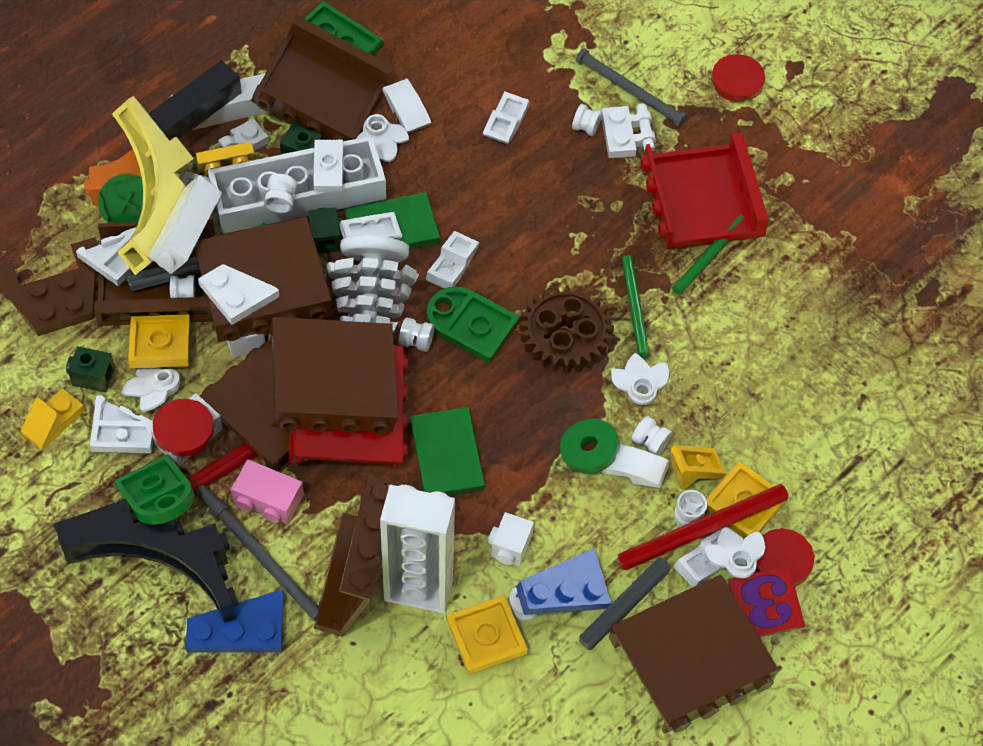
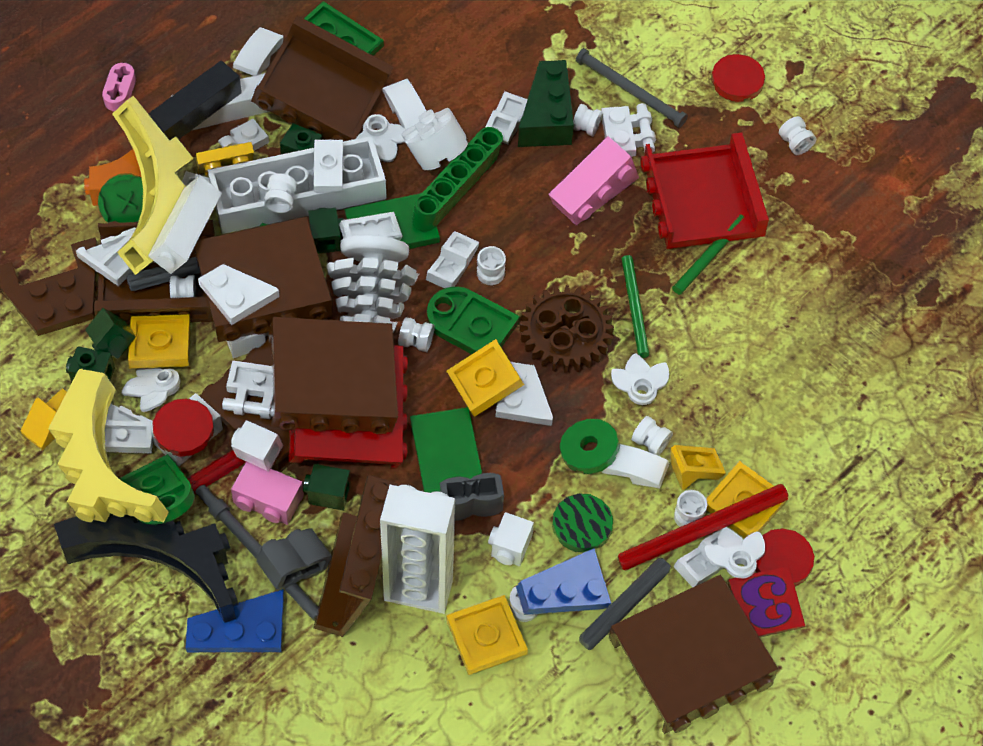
(81, 430): none -> light yellow arch
(110, 333): none -> dark green brick
(113, 85): none -> bright pink beam
(250, 380): none -> white plate
(256, 445): none -> white brick
(257, 51): none -> white slope
(293, 558): none -> dark grey brick
(327, 486): none -> dark green brick
(435, 138): none -> white brick
(457, 179): none -> green beam
(475, 496): none -> dark grey brick
(485, 377): none -> yellow plate
(491, 265): none -> white wheel
(528, 401): none -> white wing
(548, 110): none -> dark green wedge
(582, 522): none -> green tile
(594, 181): none -> bright pink wedge
(799, 138): none -> white wheel

